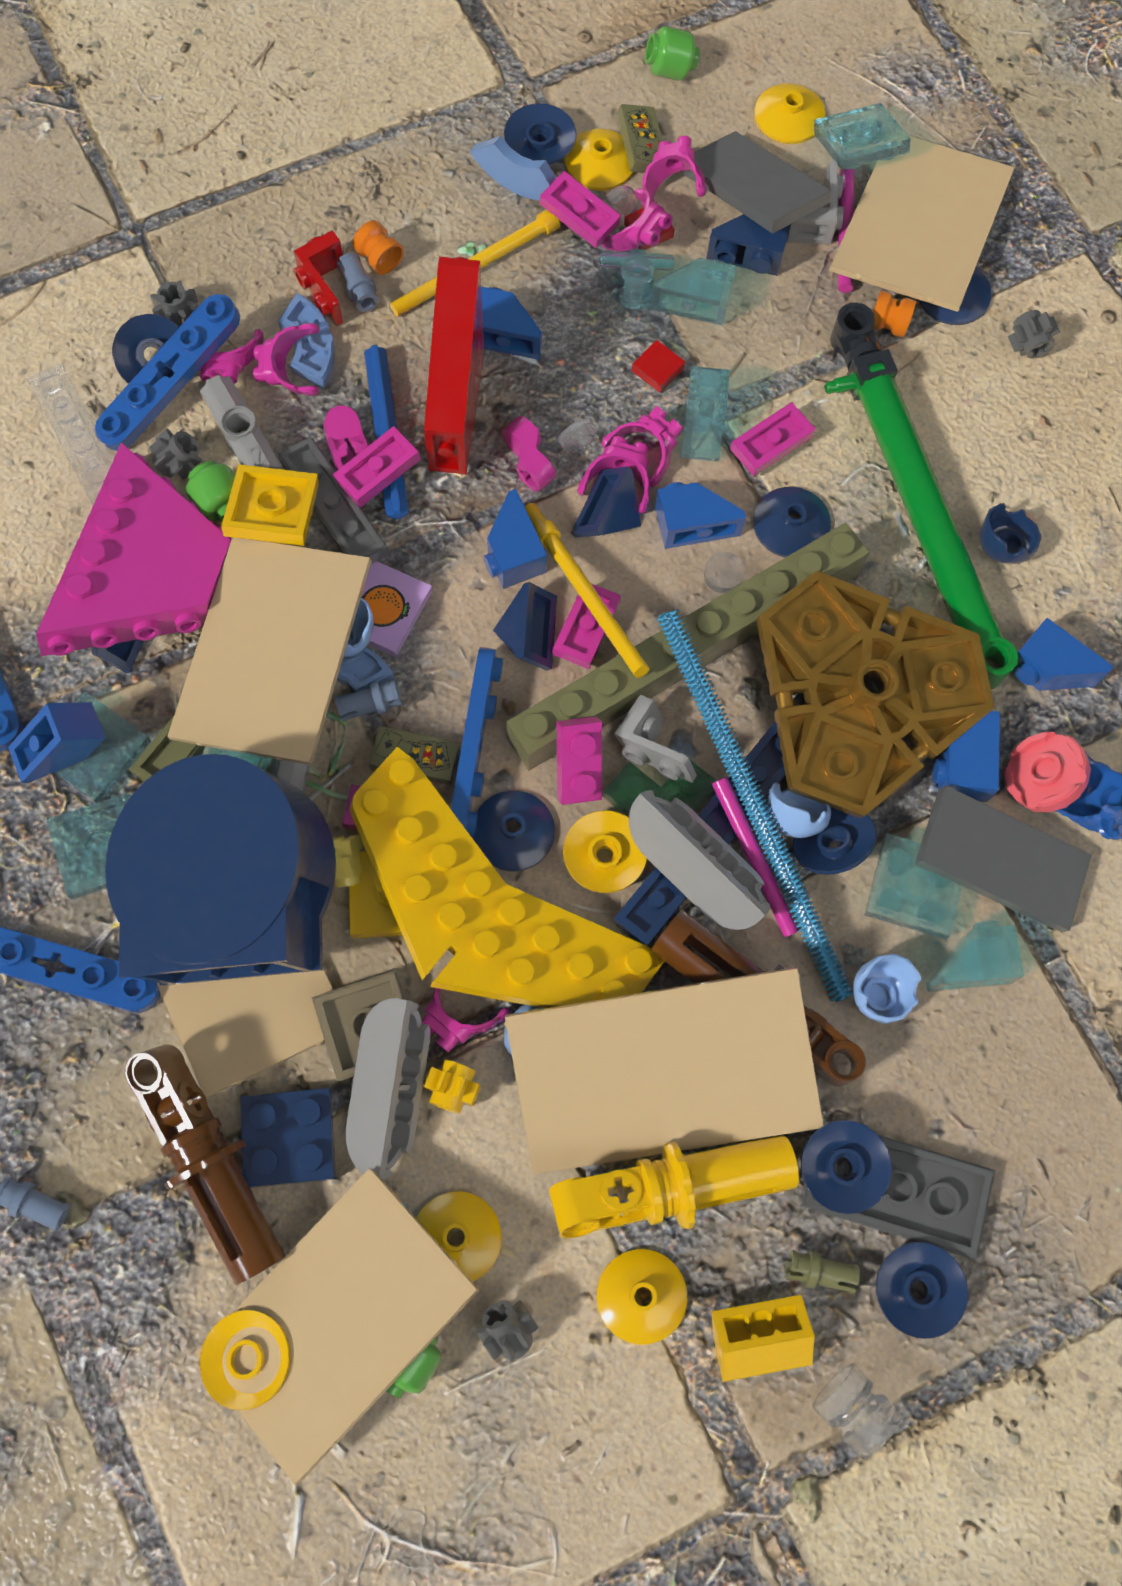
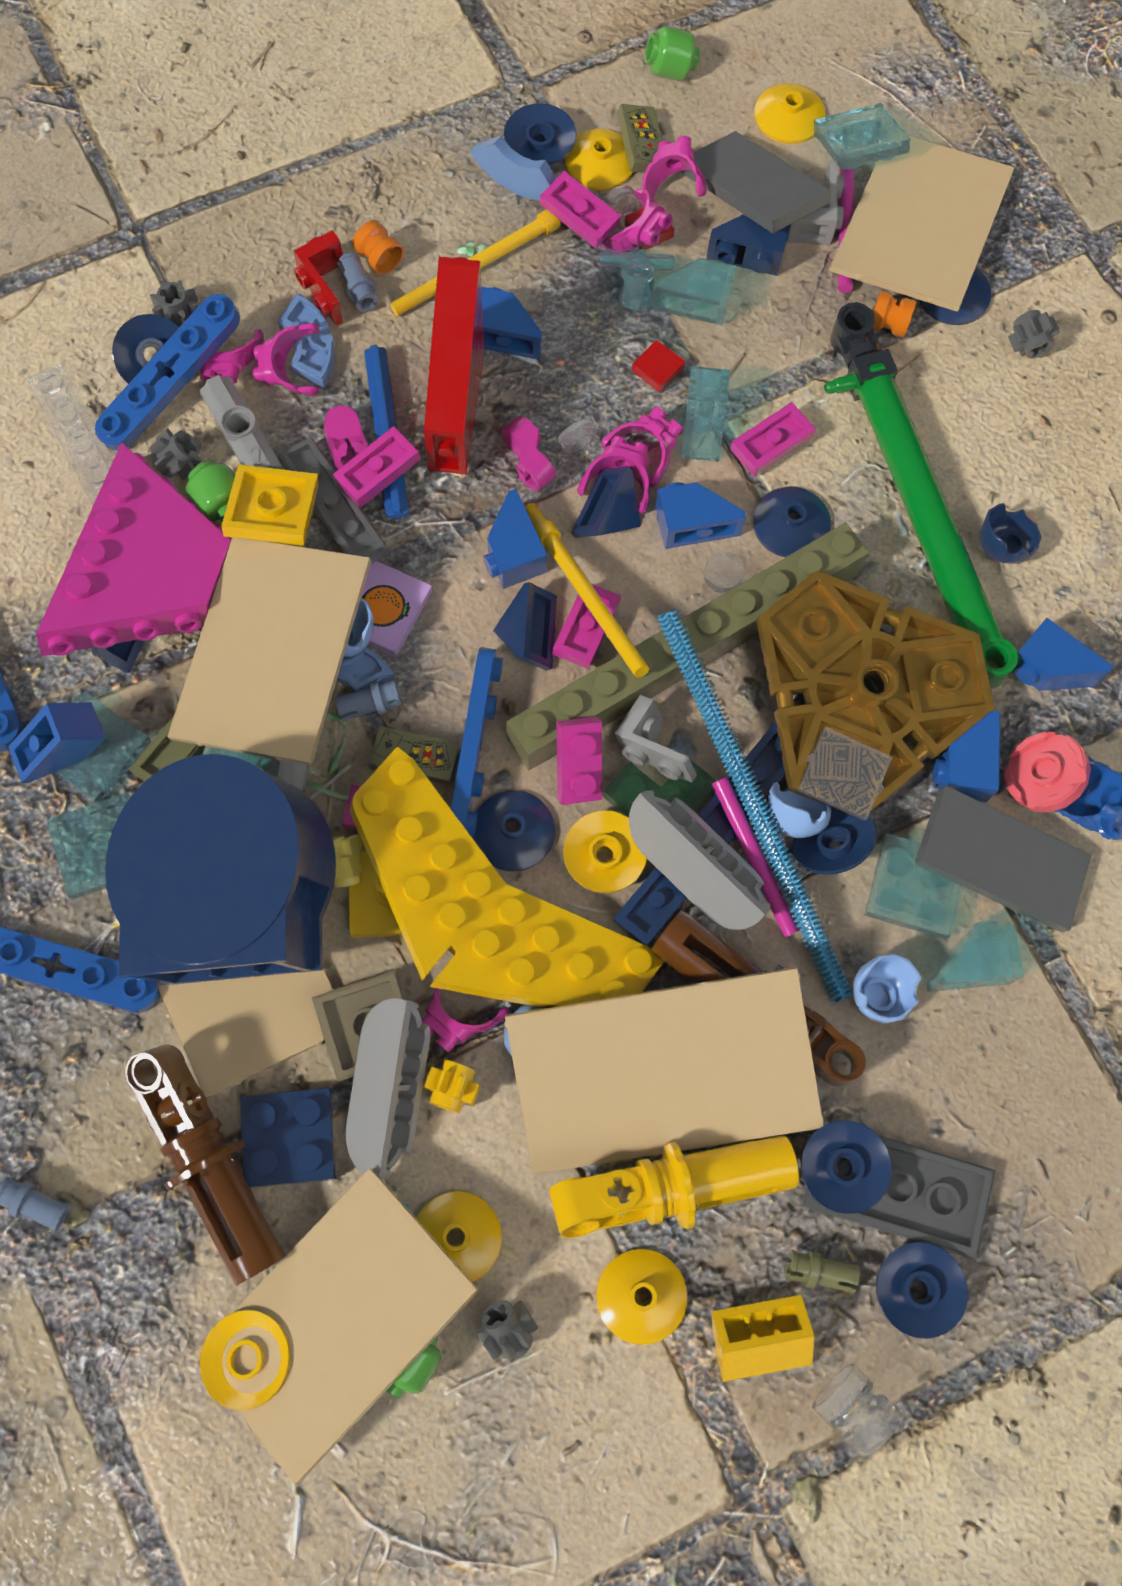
(845, 773): none -> clear piece

